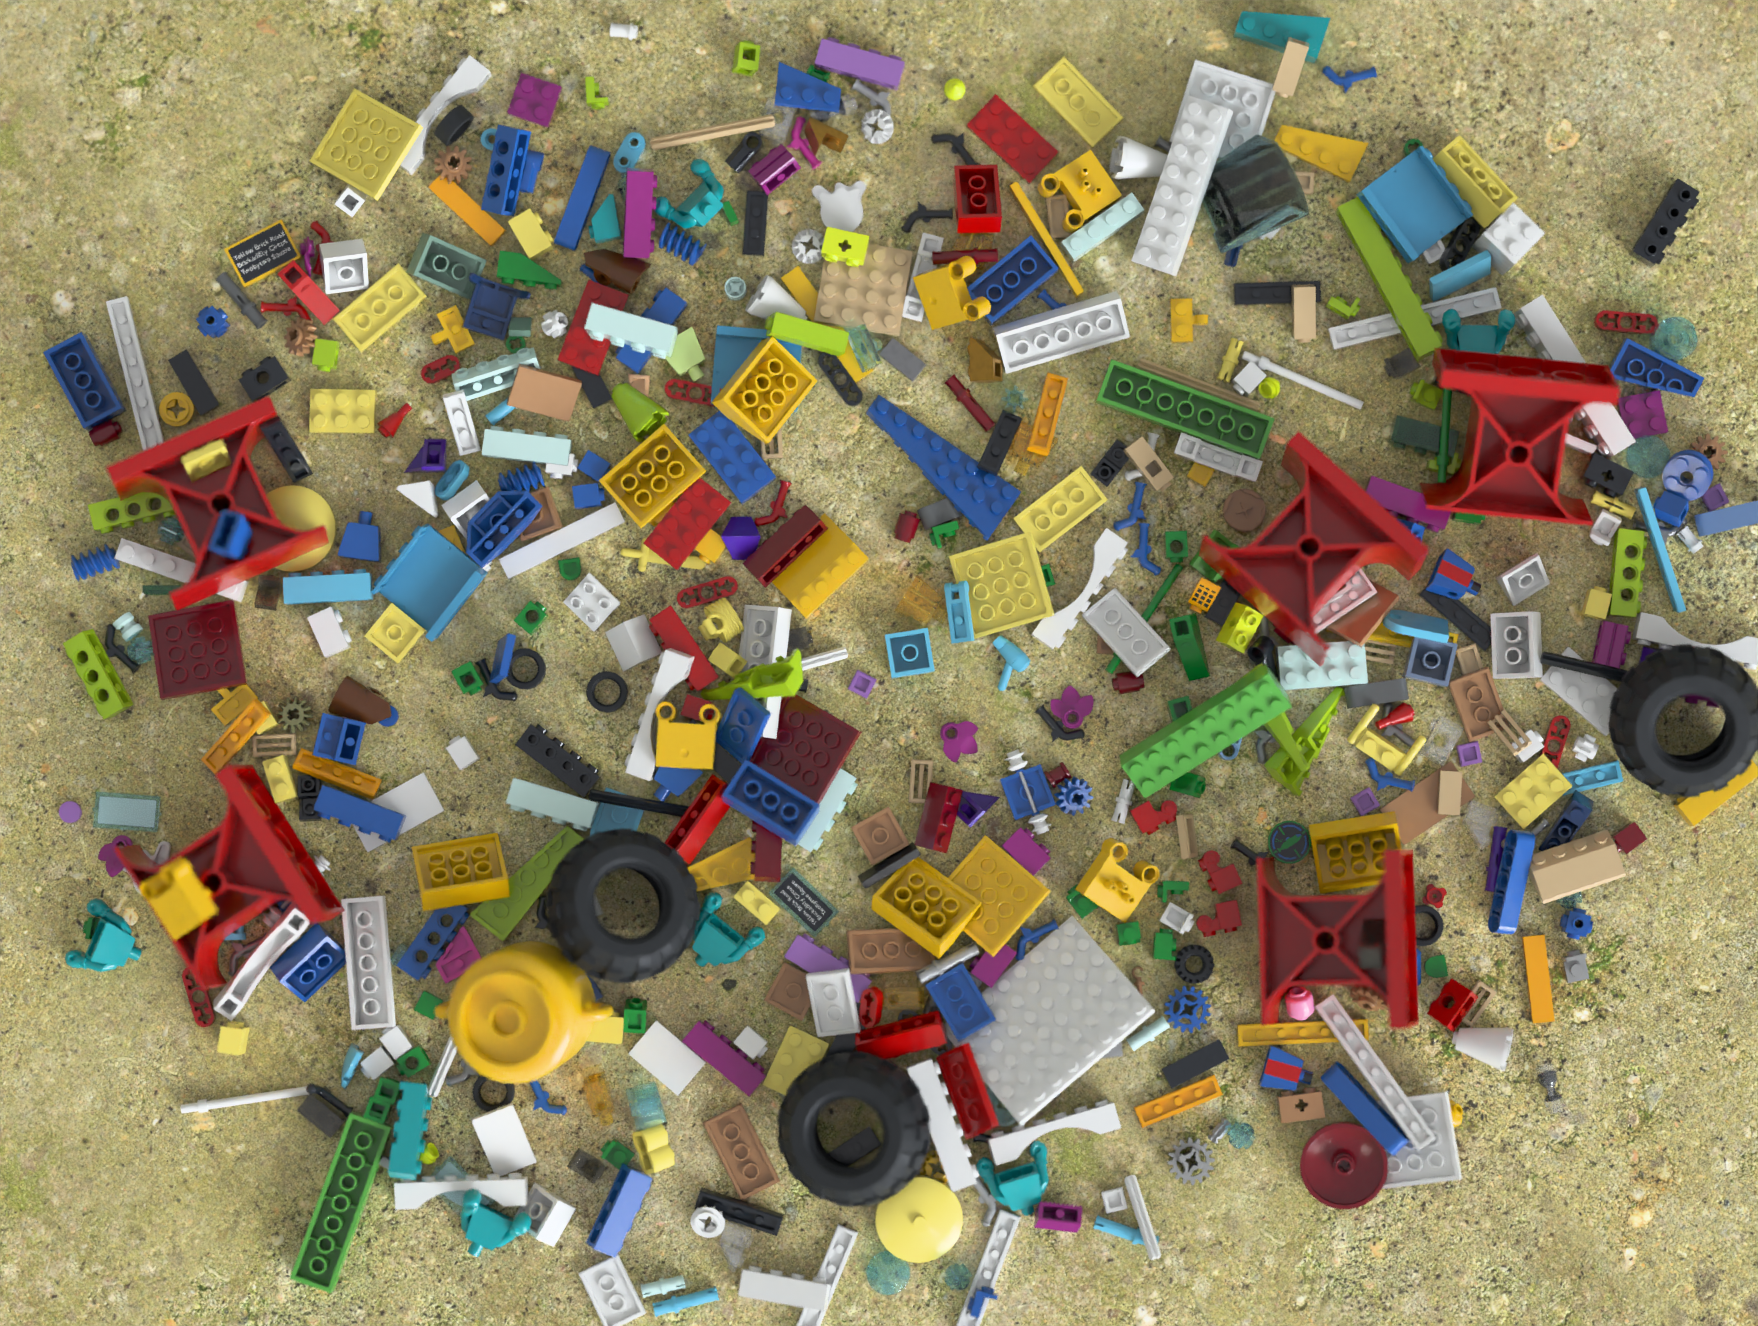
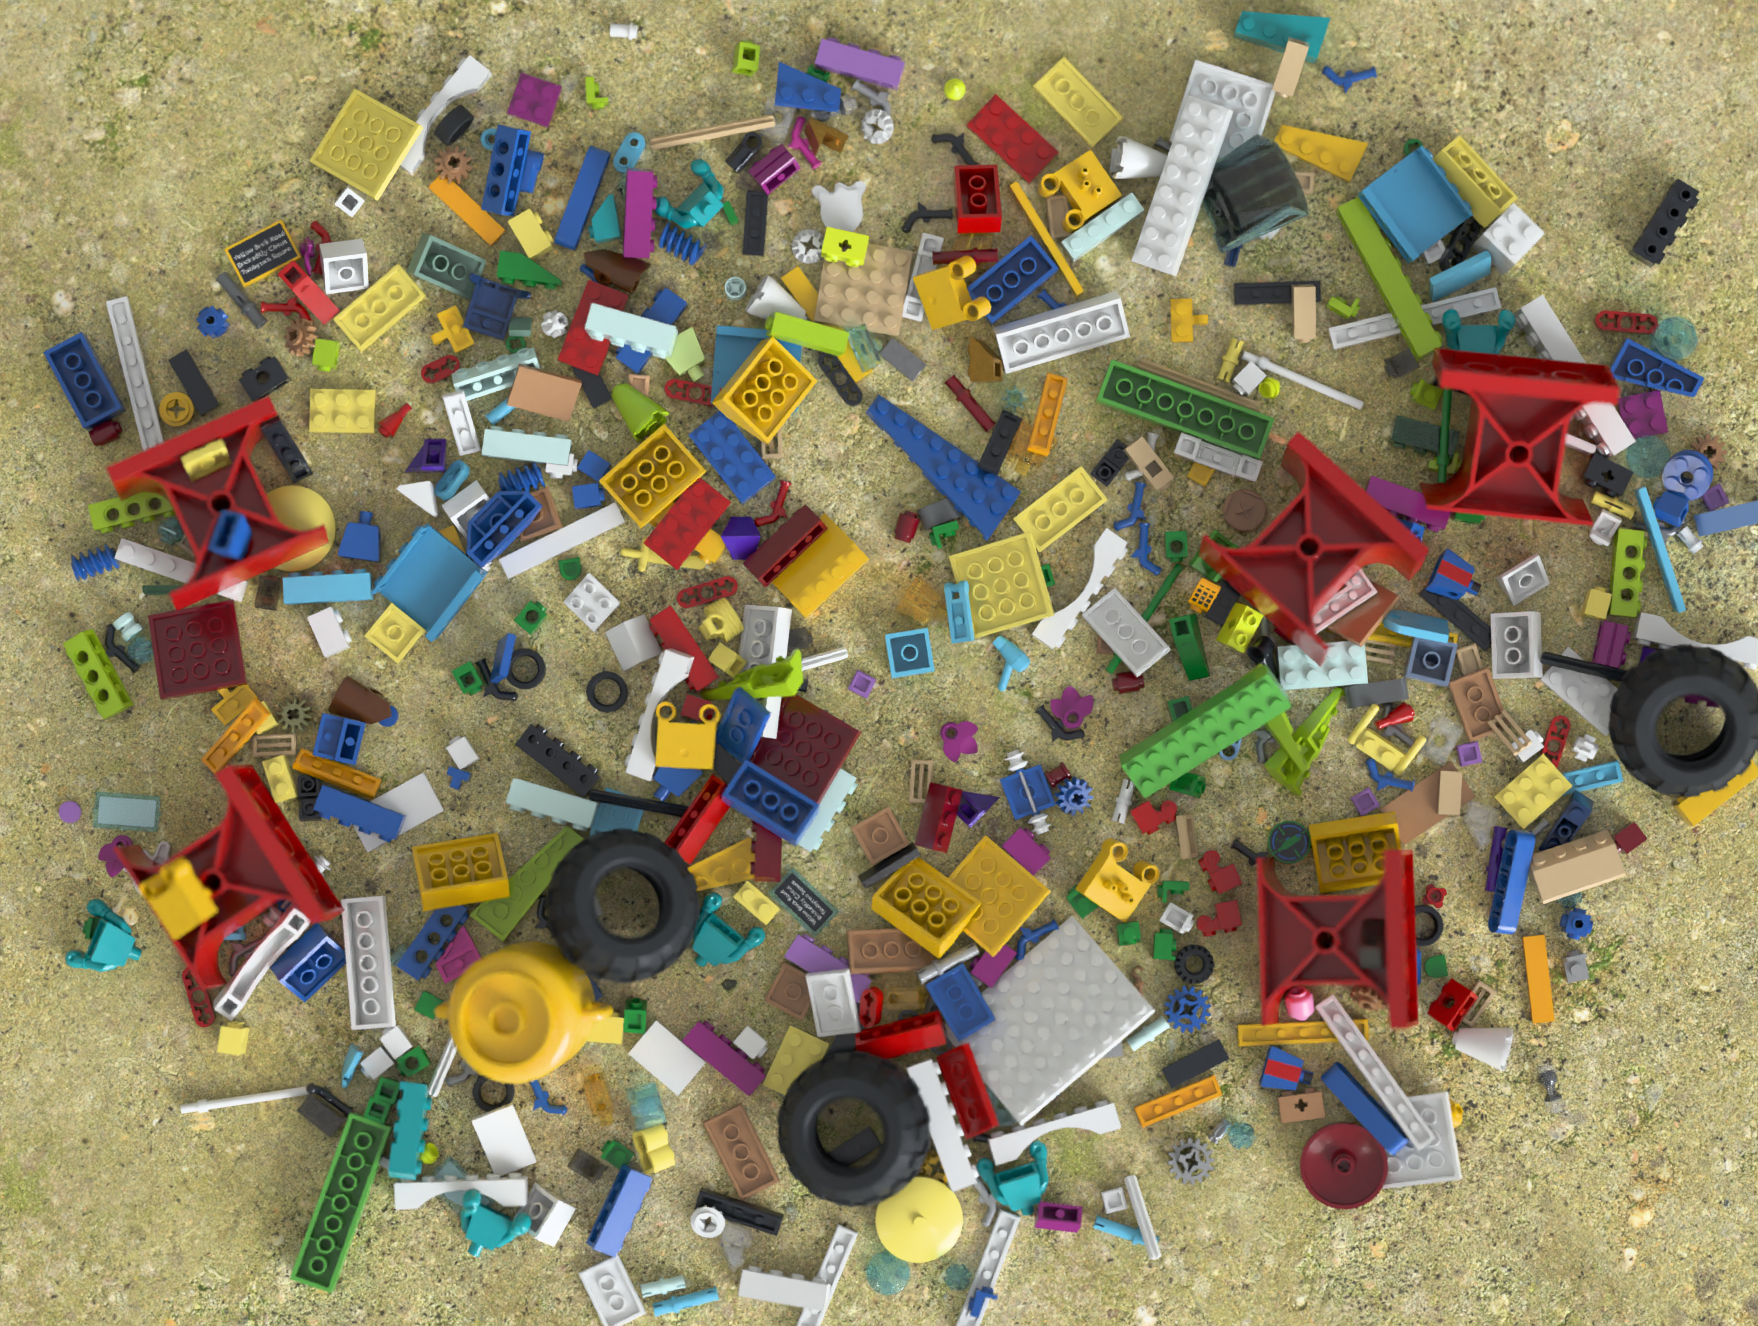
(458, 777): none -> blue tile

